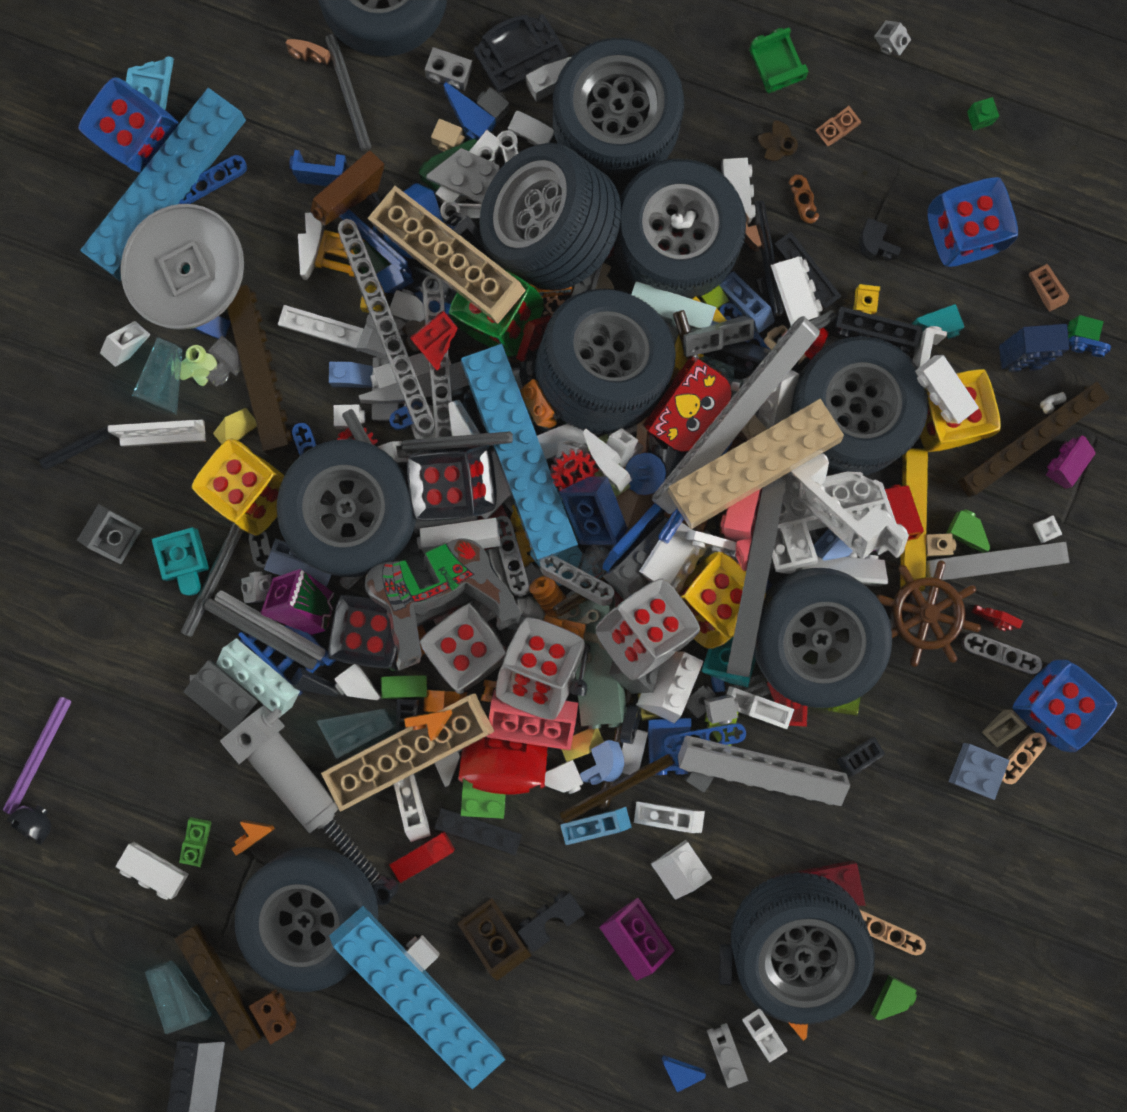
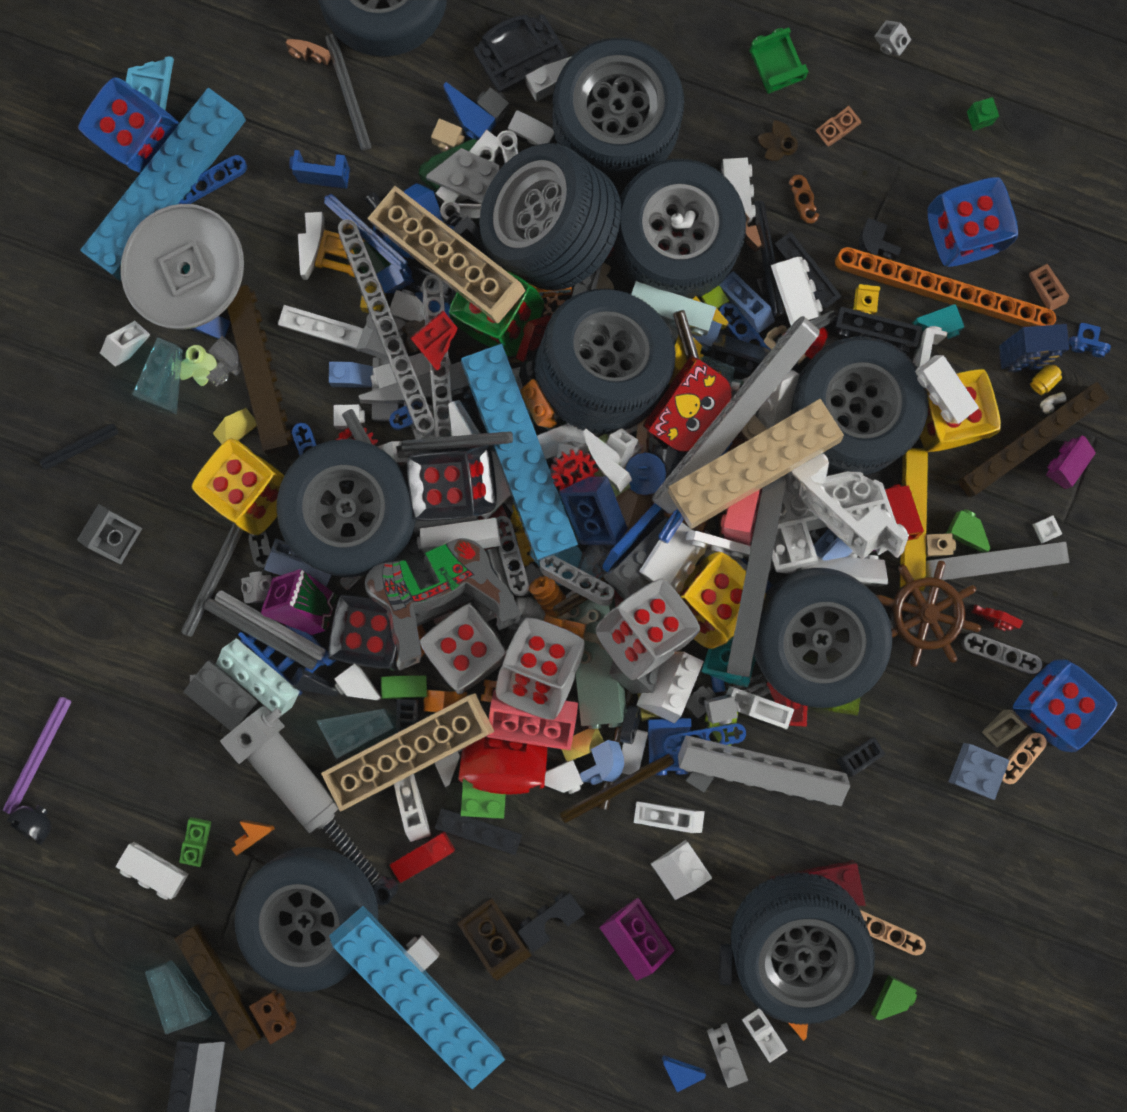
(159, 432): white fence -> none
(181, 558): teal brick -> none
(348, 189): reddish brown slope -> none
(434, 721): orange slope -> none
(451, 64): light grey brick -> none
(579, 686): black hinge -> none
(596, 826): dark azure slope -> none
(718, 335): dark grey slope -> none
(742, 552): coral slope -> none
(934, 290): none -> orange beam
(1046, 379): none -> yellow brick
(1085, 327): green brick -> none

